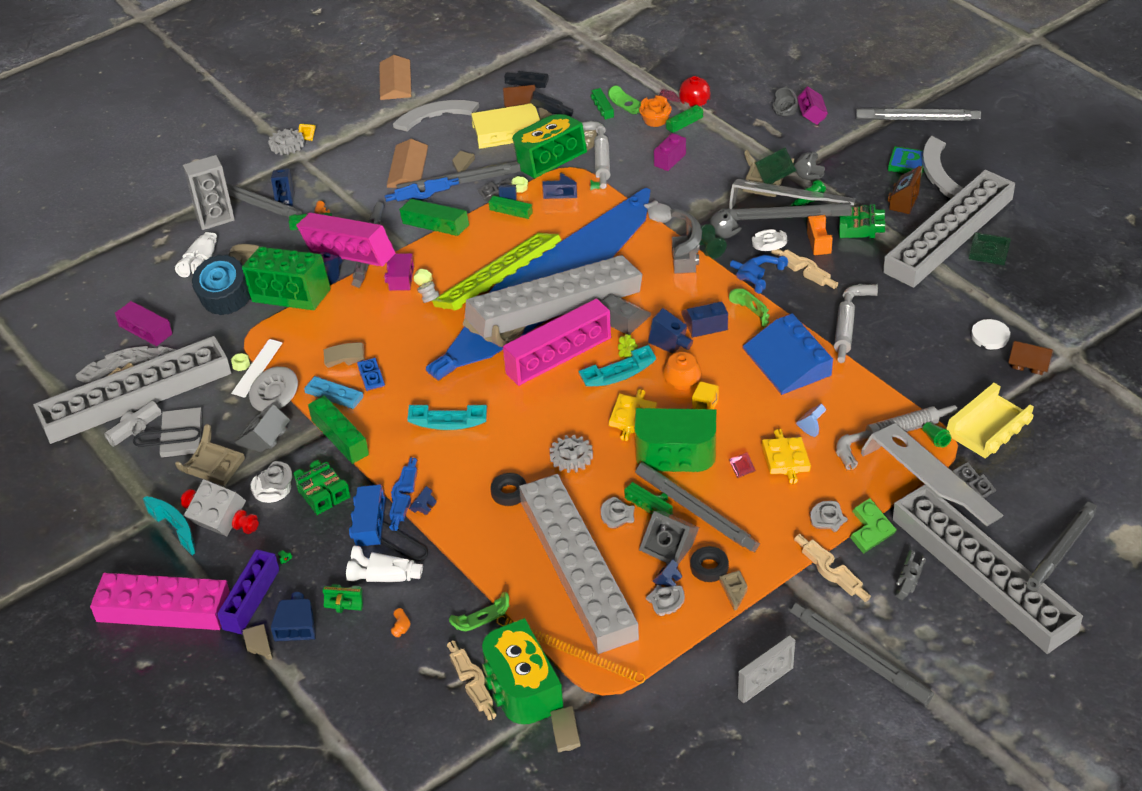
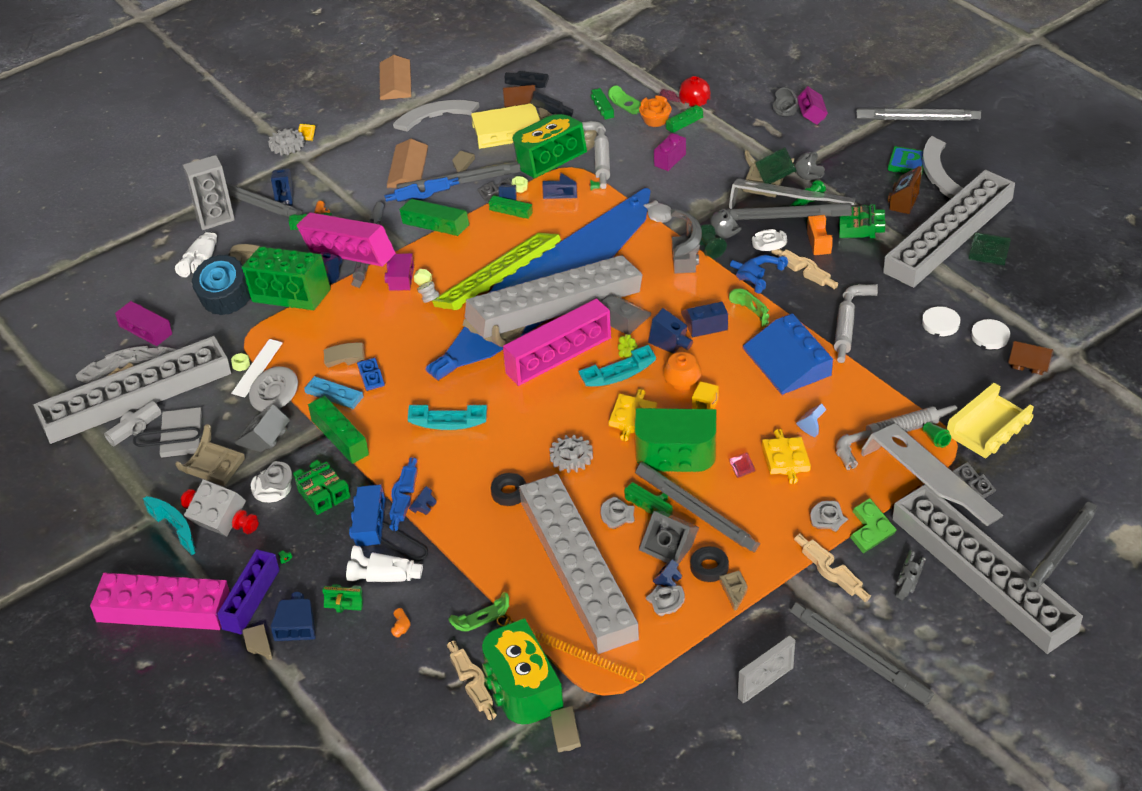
(941, 321): none -> white tile

